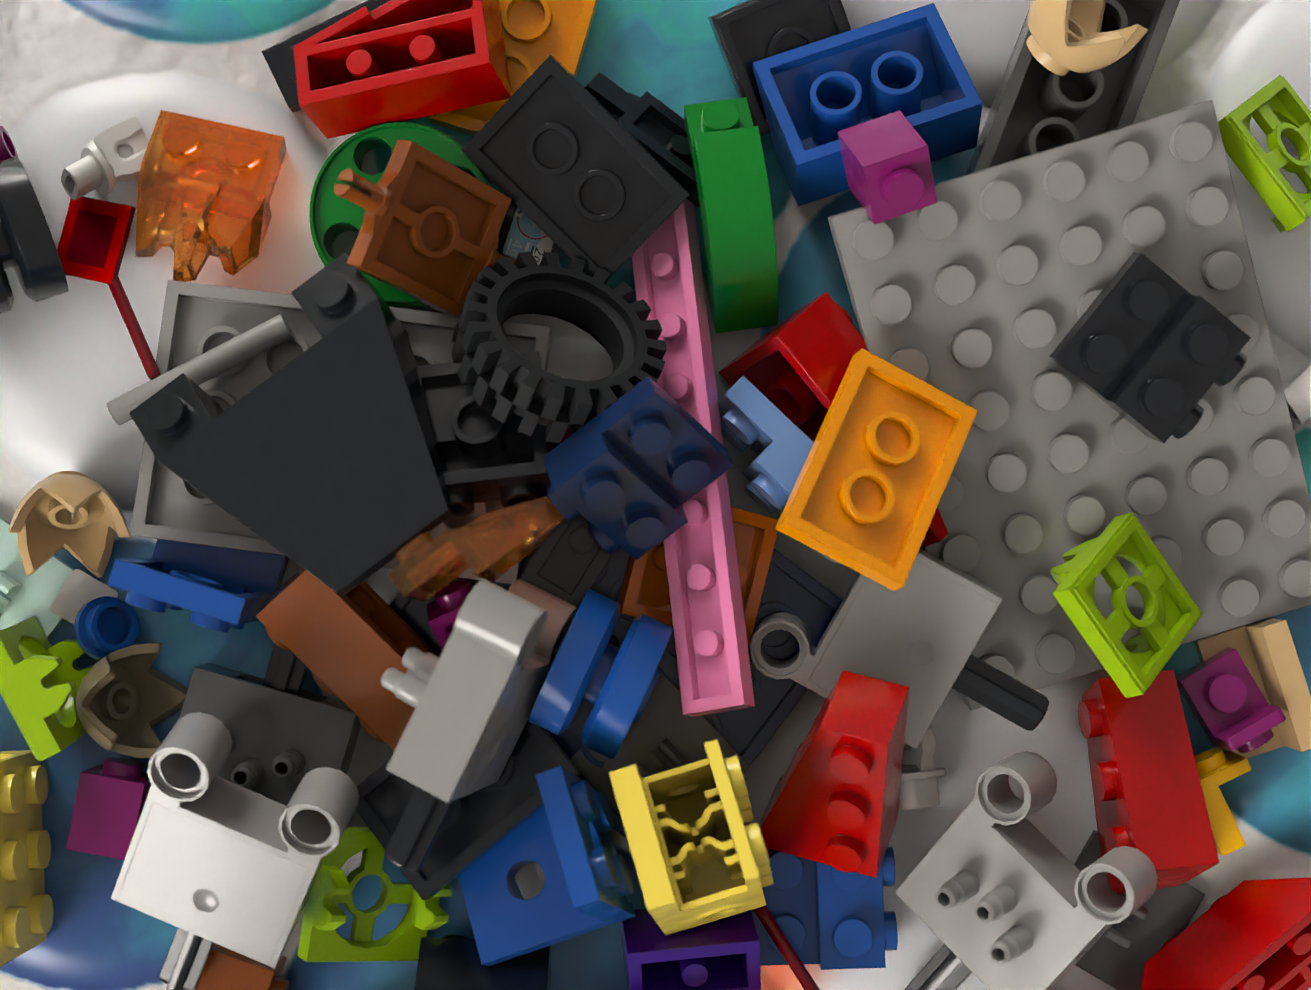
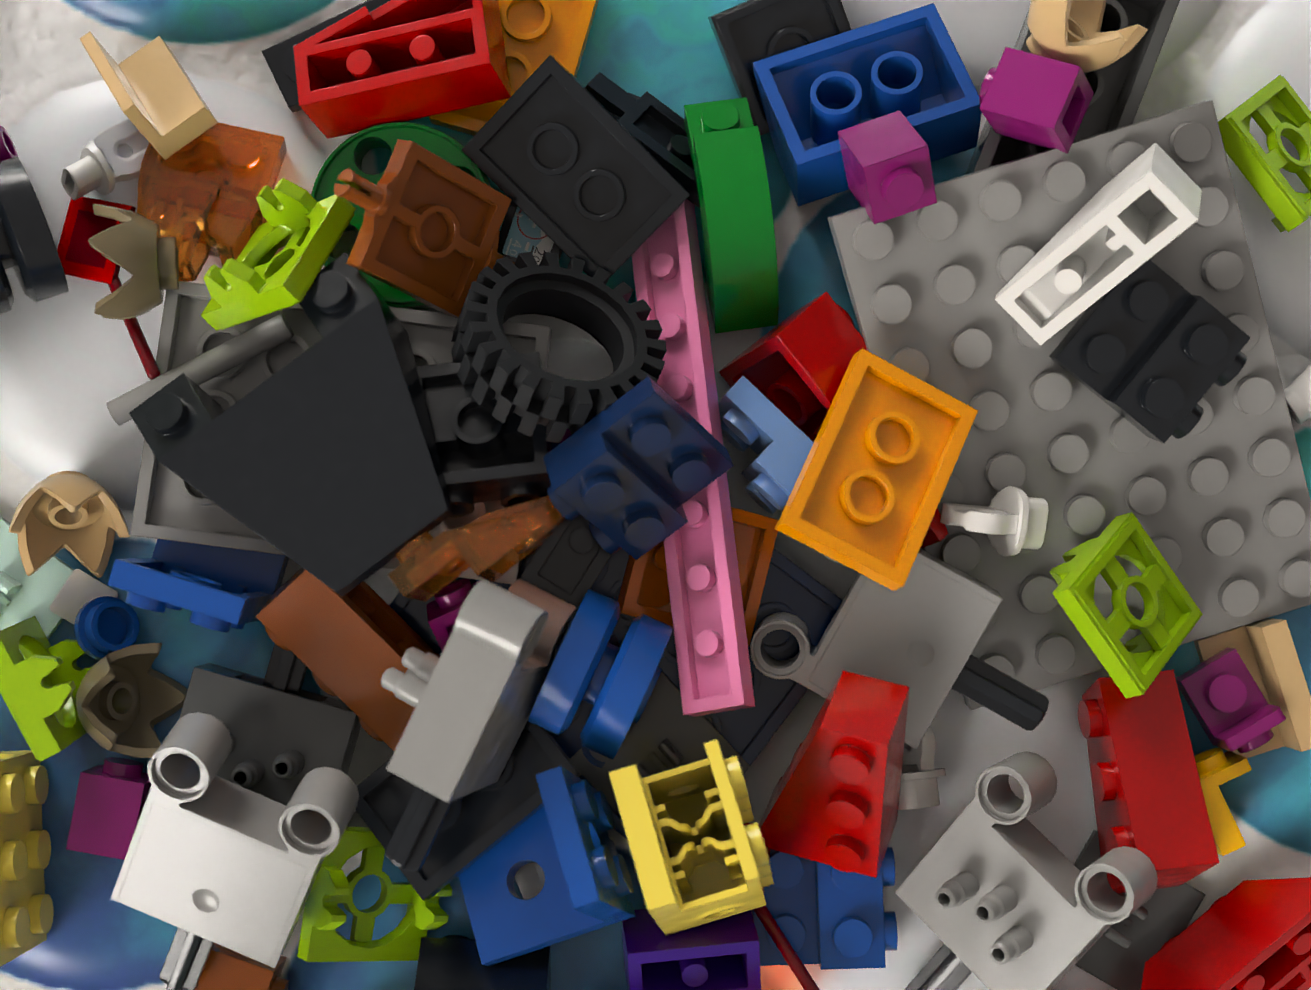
(144, 254): none -> dark tan piece
(154, 94): none -> tan panel
(267, 283): none -> lime piece
(1009, 521): none -> white piece
(1035, 99): none -> magenta brick
(1103, 244): none -> white slope

